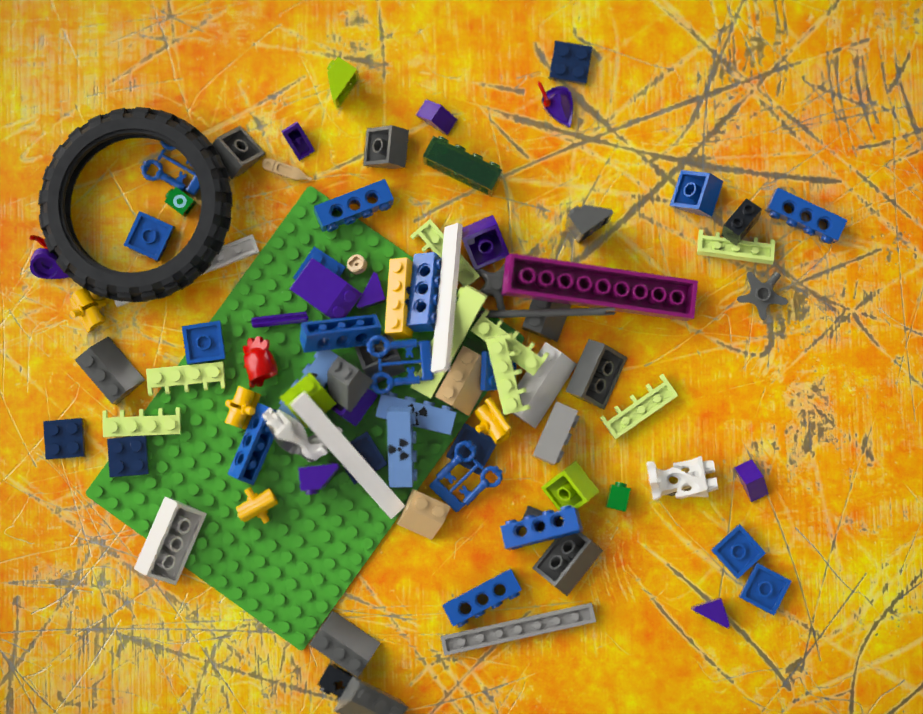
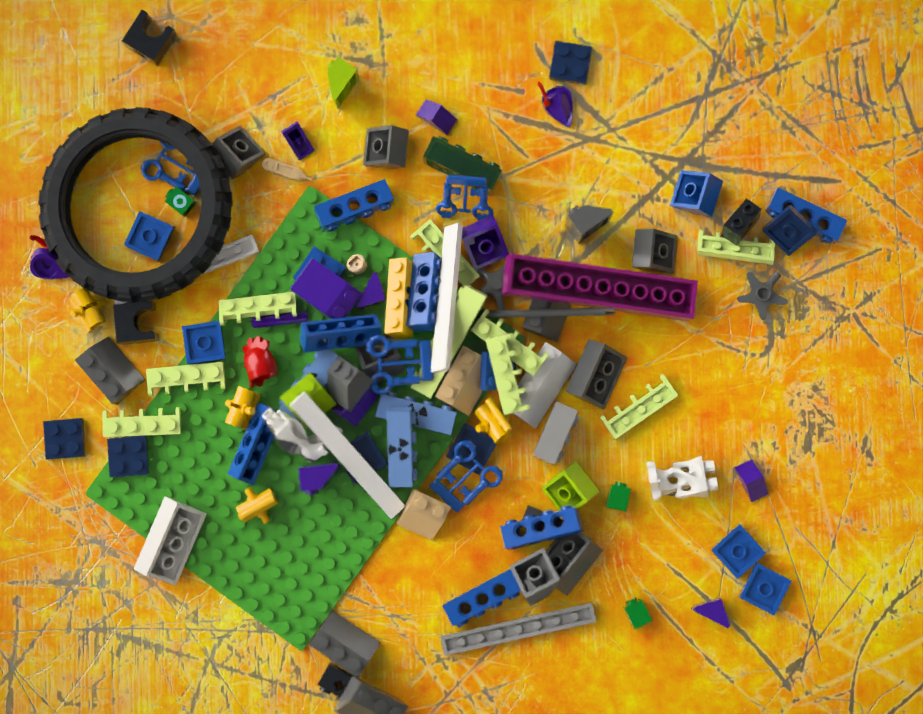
(126, 323): none -> black piece
(148, 47): none -> black piece
(257, 306): none -> yellowish green hinge
(466, 181): none -> blue piece
(535, 576): none -> dark grey slope
(637, 613): none -> green brick
(654, 250): none -> dark grey slope
(789, 230): none -> dark blue plate

